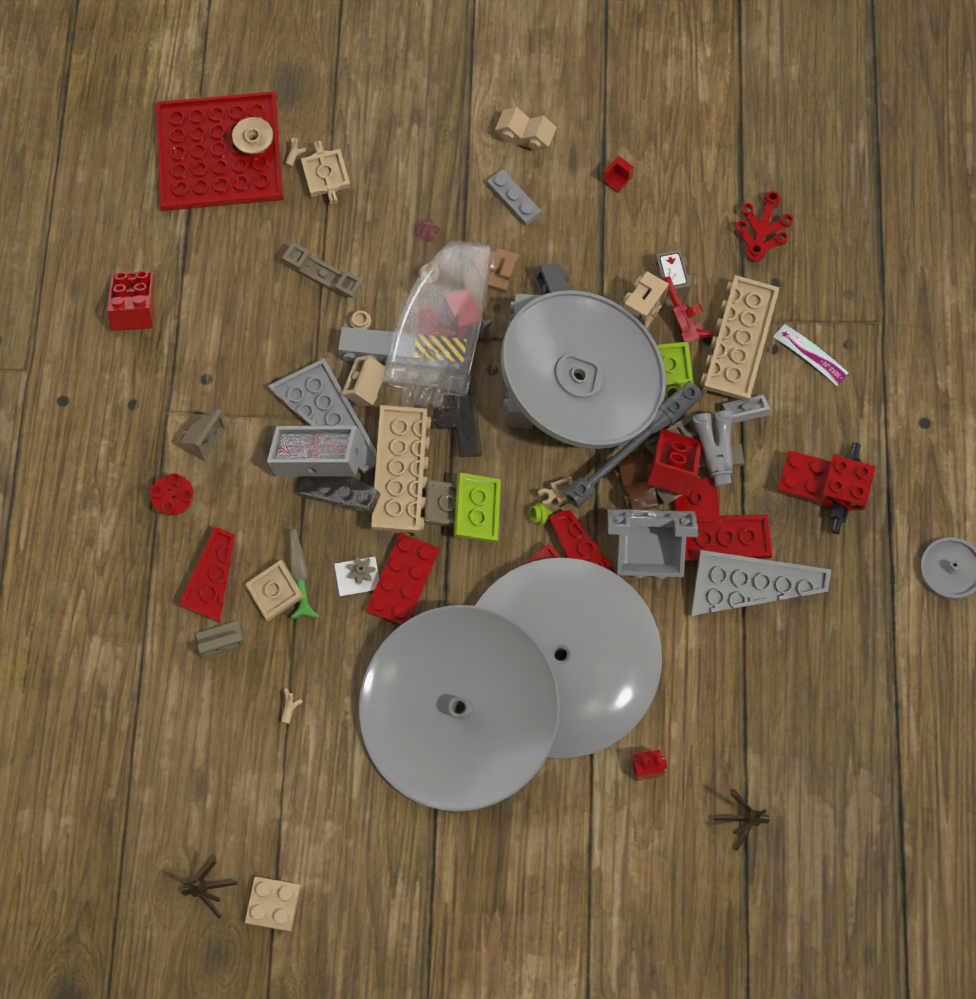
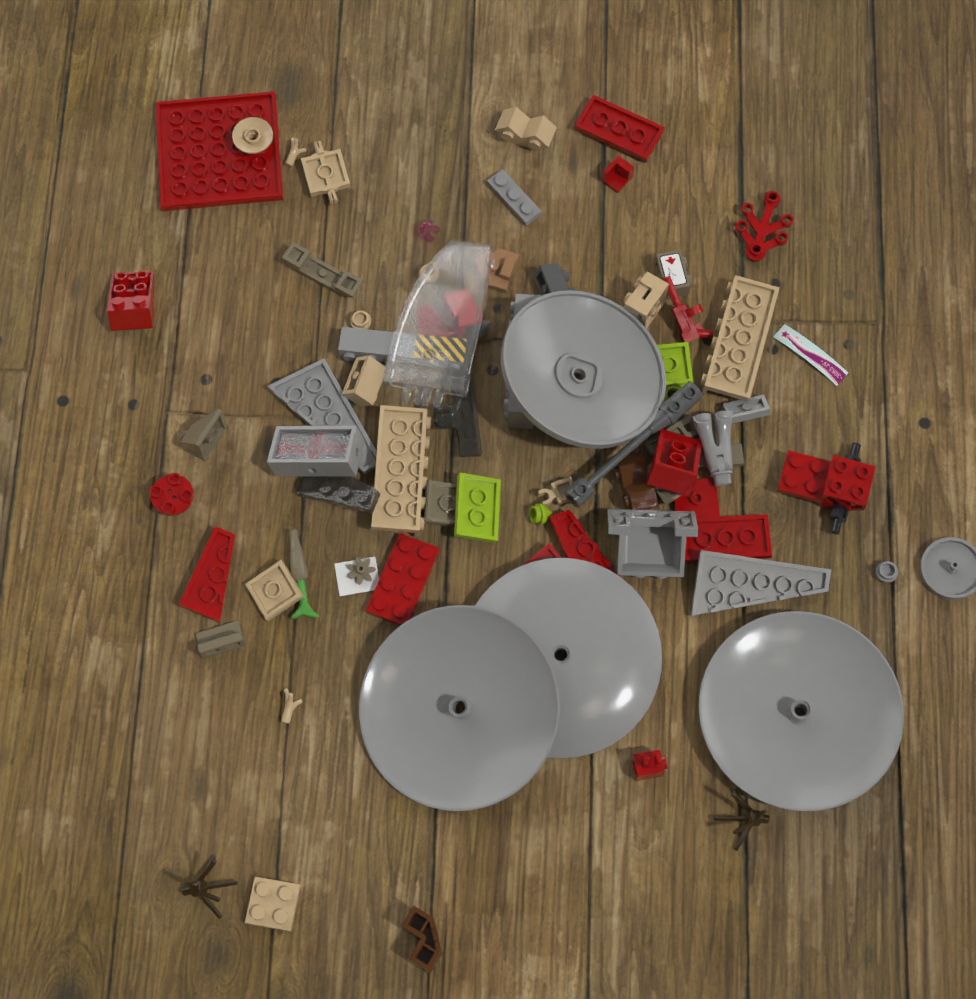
(424, 929): none -> reddish brown brick
(619, 128): none -> red plate
(808, 664): none -> light grey dish
(886, 571): none -> light grey plate

